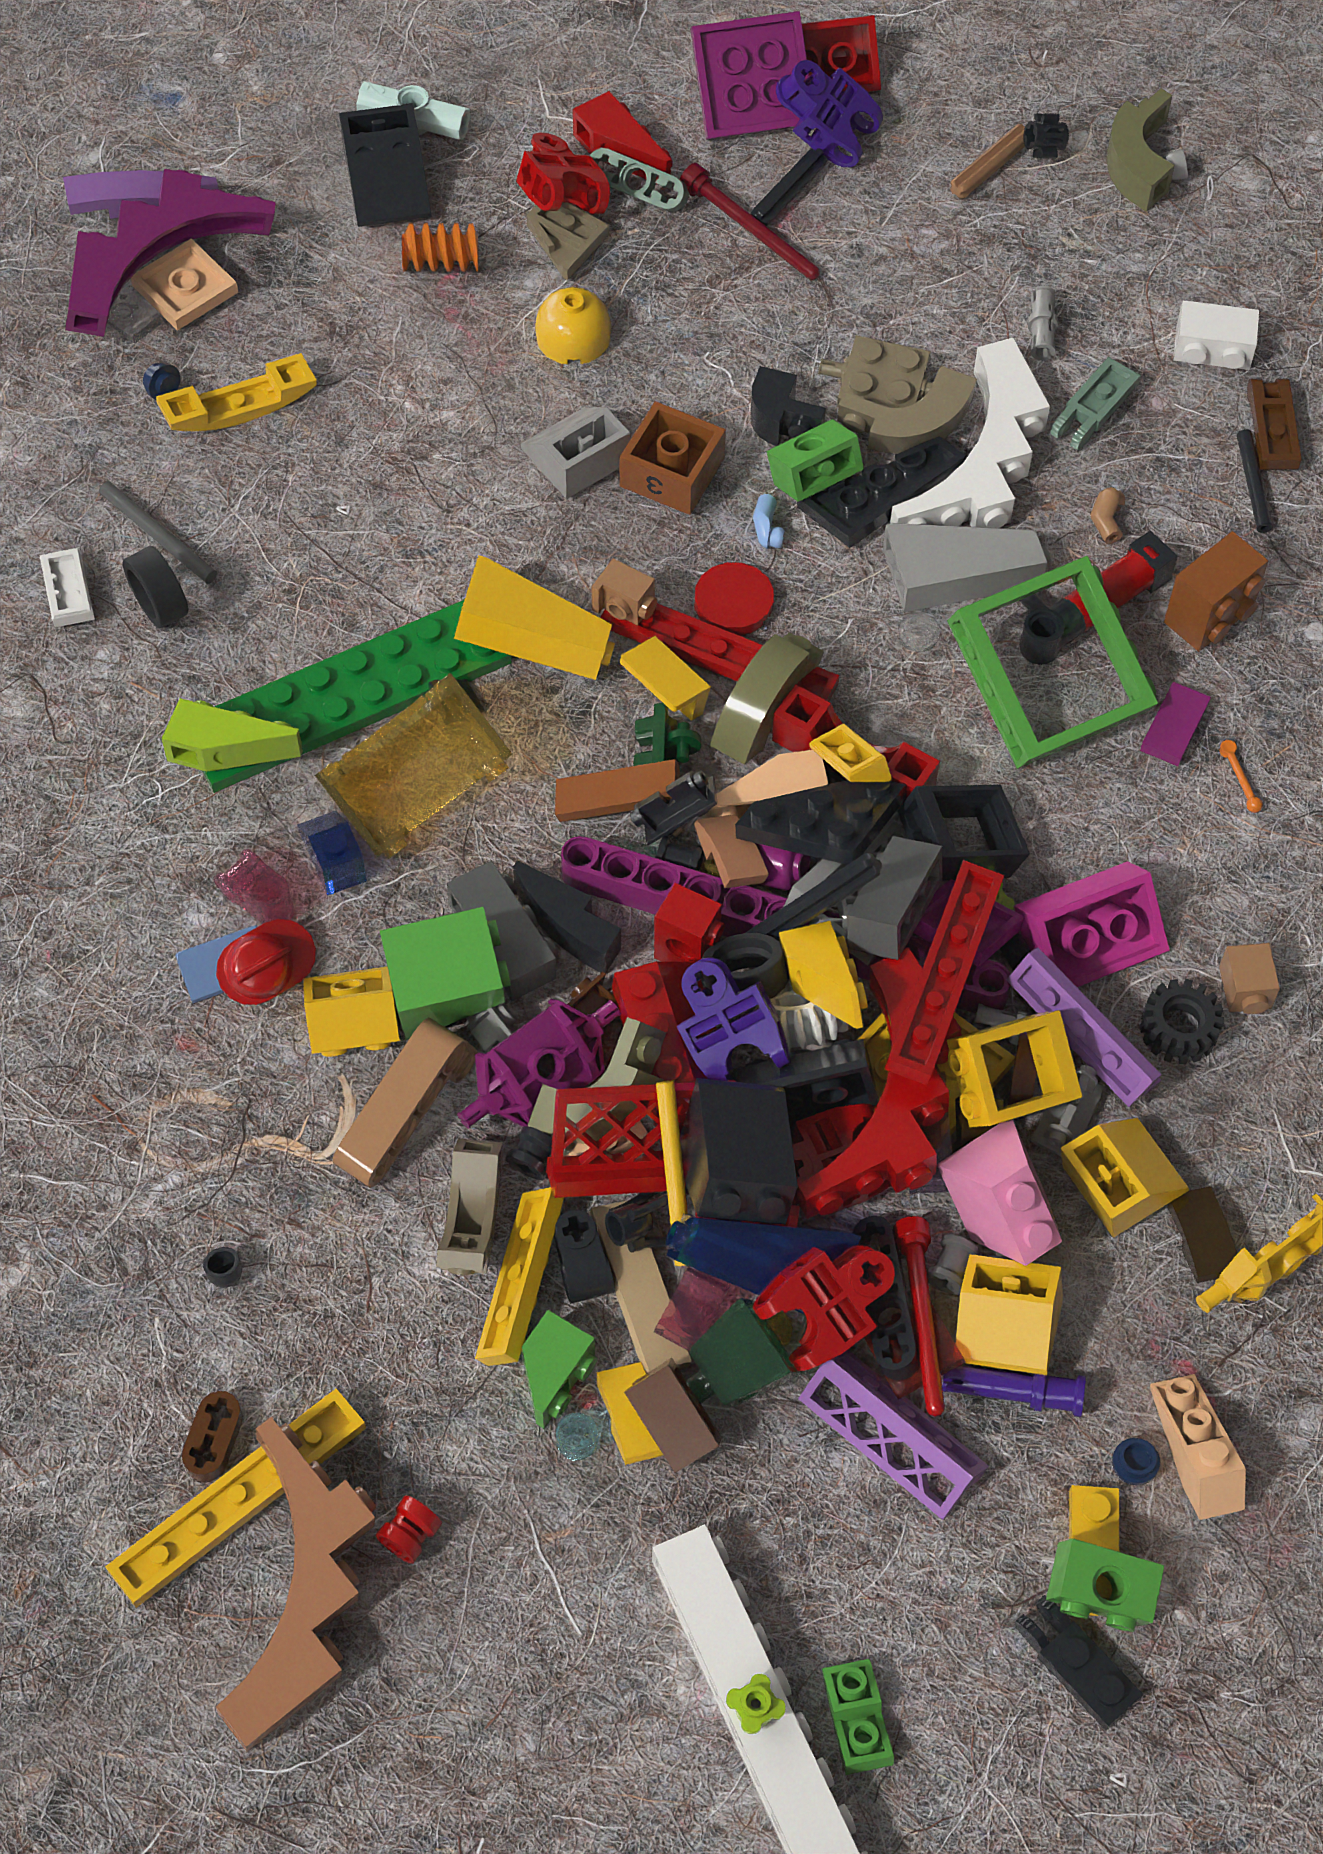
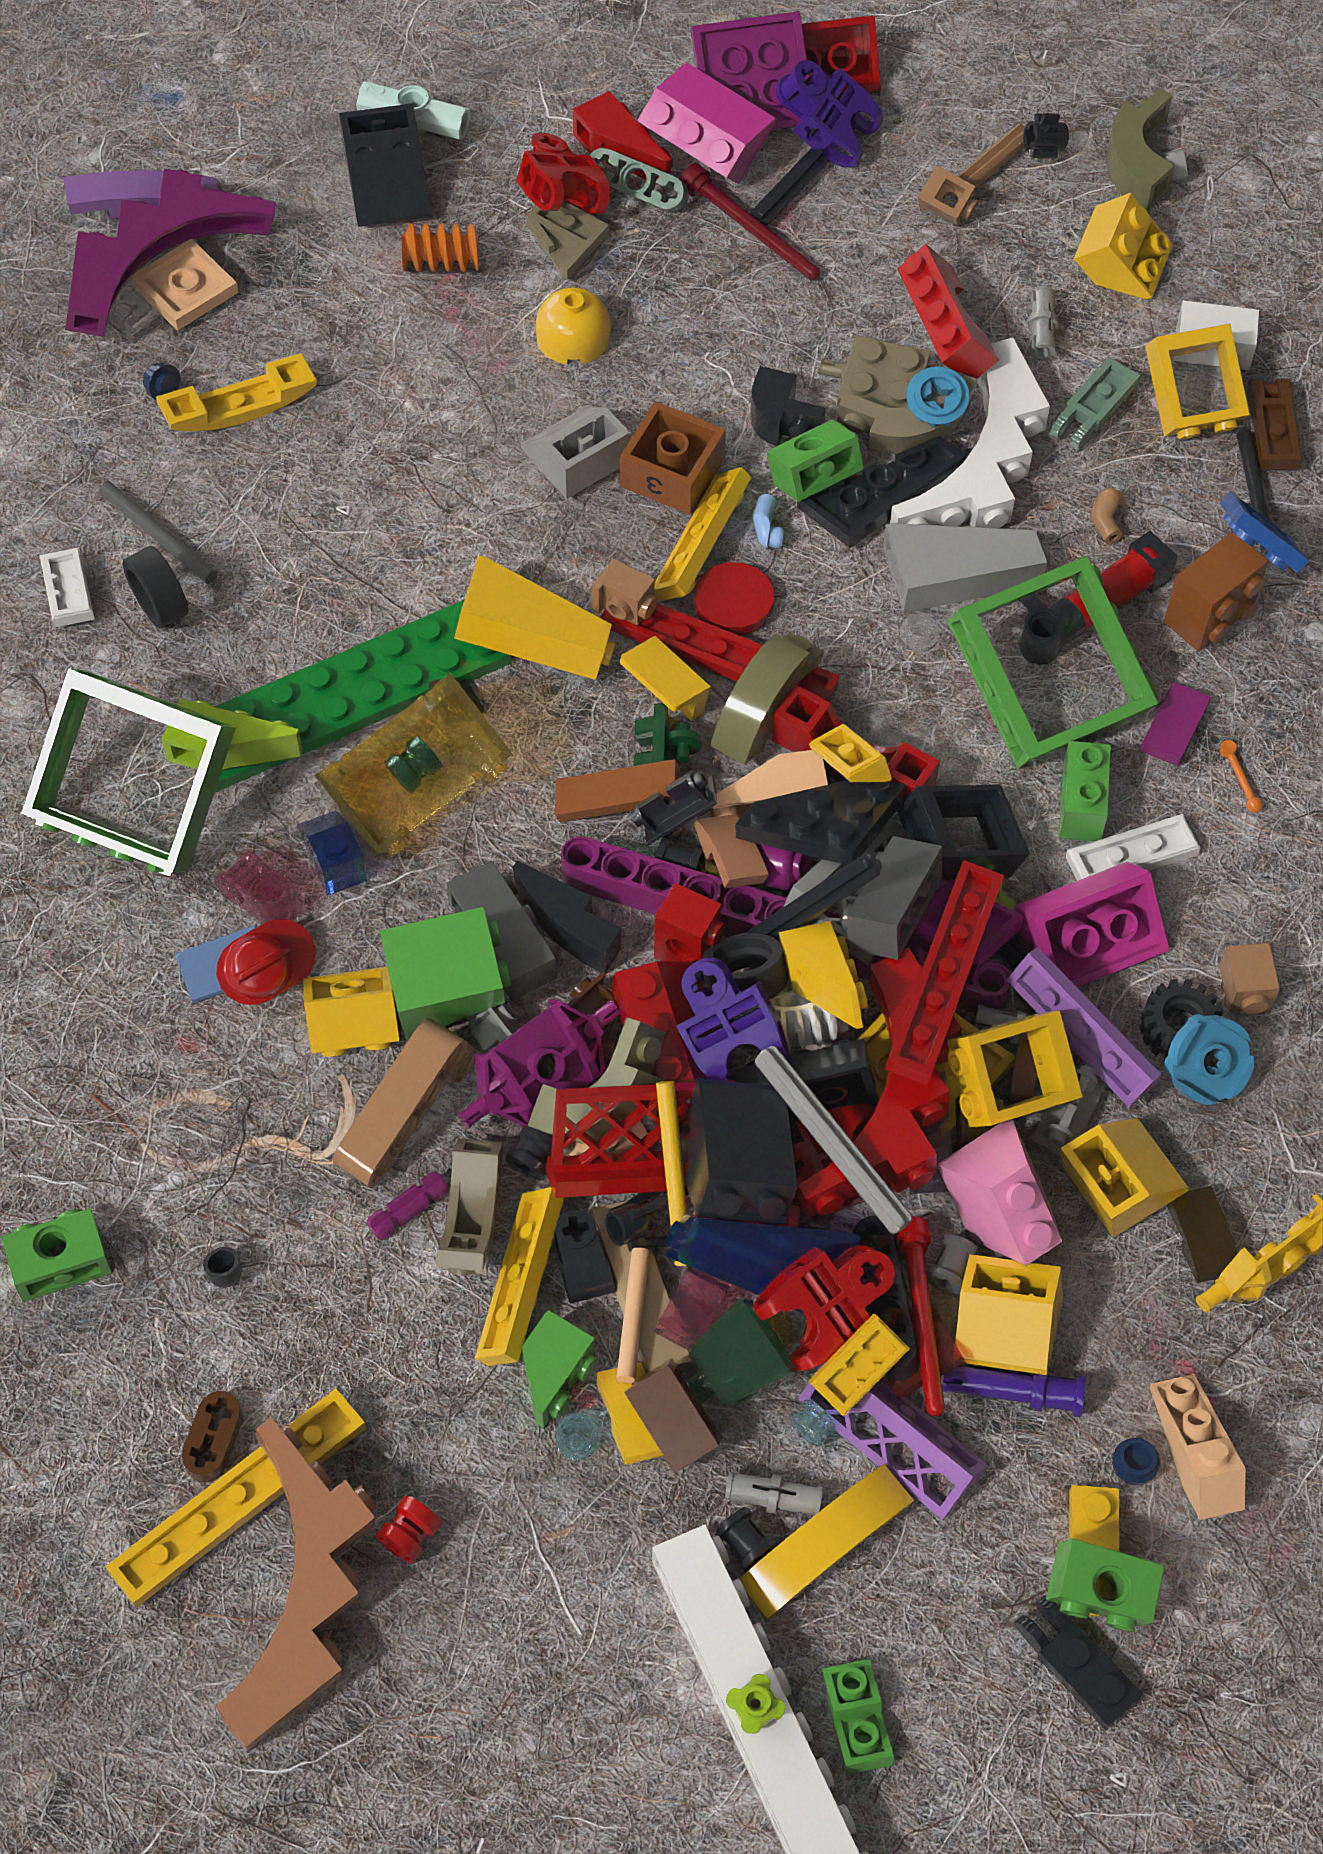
(58, 749): none -> bright green window
(80, 1262): none -> bright green brick
(407, 1205): none -> magenta axle
(413, 764): none -> clear green wheel
(633, 1315): none -> light nougat bar
(700, 534): none -> yellow plate
(708, 121): none -> dark pink slope
(745, 1538): none -> black bush
(773, 1493): none -> light grey pin
(812, 1422): none -> clear light blue bush
(824, 1540): none -> yellow slope
(833, 1140): none -> light grey axle
(858, 1364): none -> yellow plate
(942, 184): none -> medium nougat brick
(945, 383): none -> dark azure gear
(954, 334): none -> red arch
(1084, 791): none -> bright green brick
(1124, 248): none -> yellow slope
(1145, 847): none -> white tile
(1165, 389): none -> yellow window
(1187, 1056): none -> dark azure plate
(1255, 528): none -> blue plate

